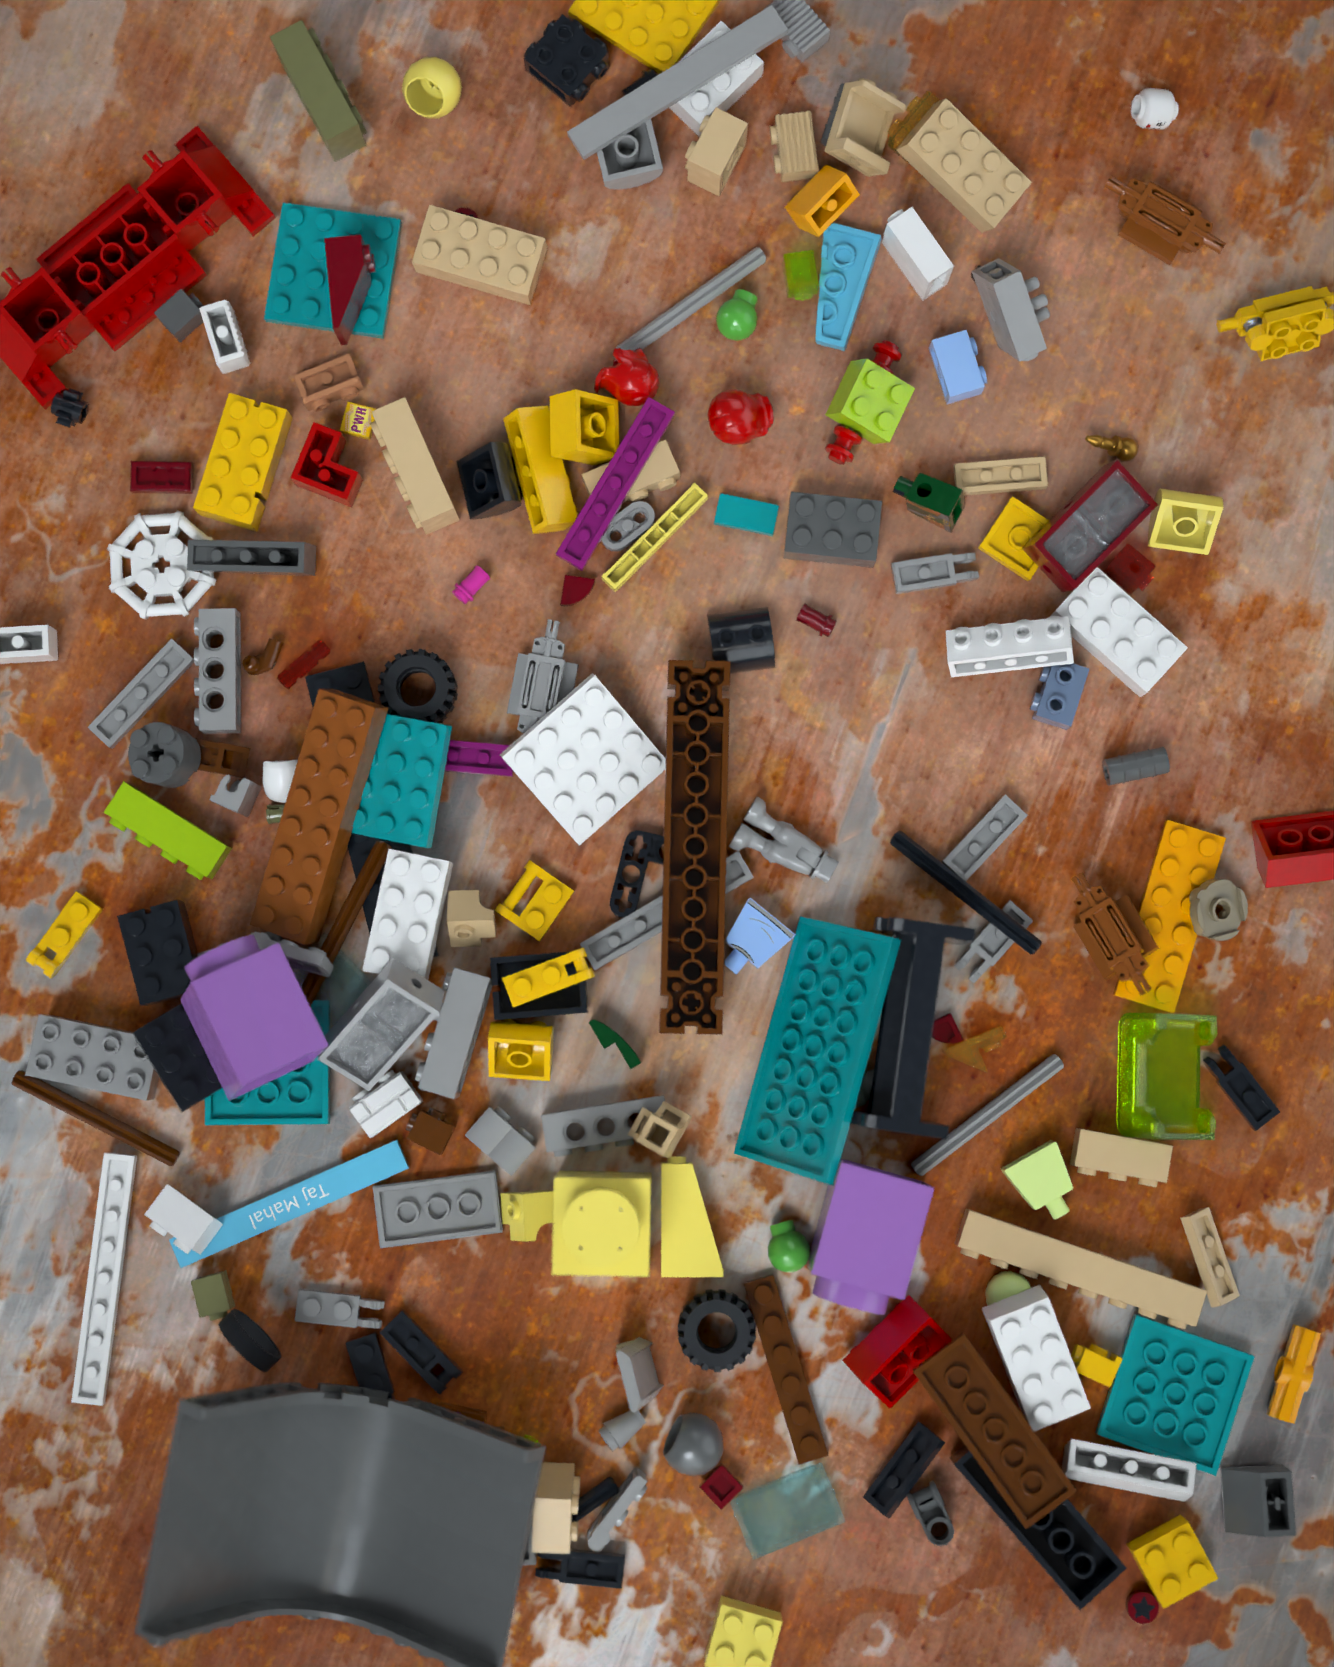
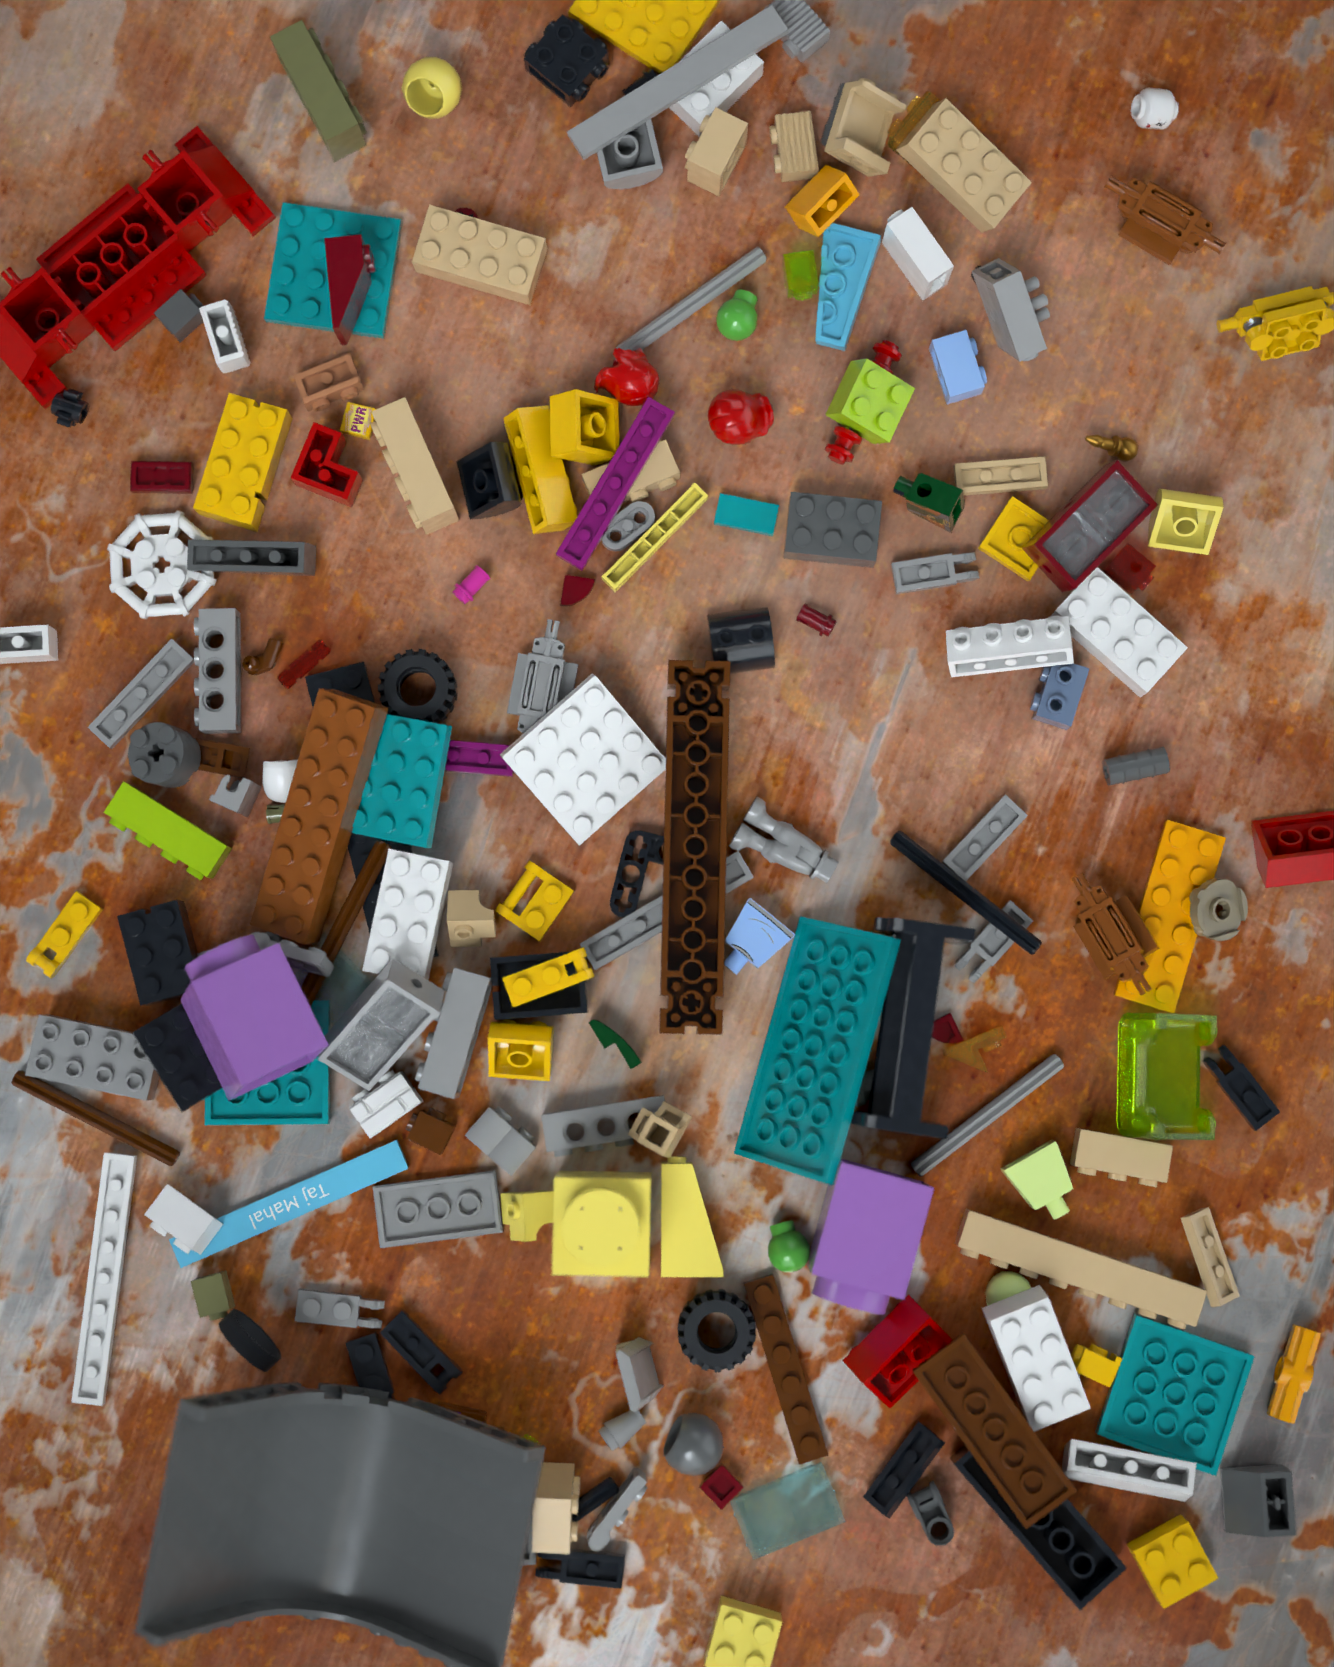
(1142, 1606): dark red tile -> none

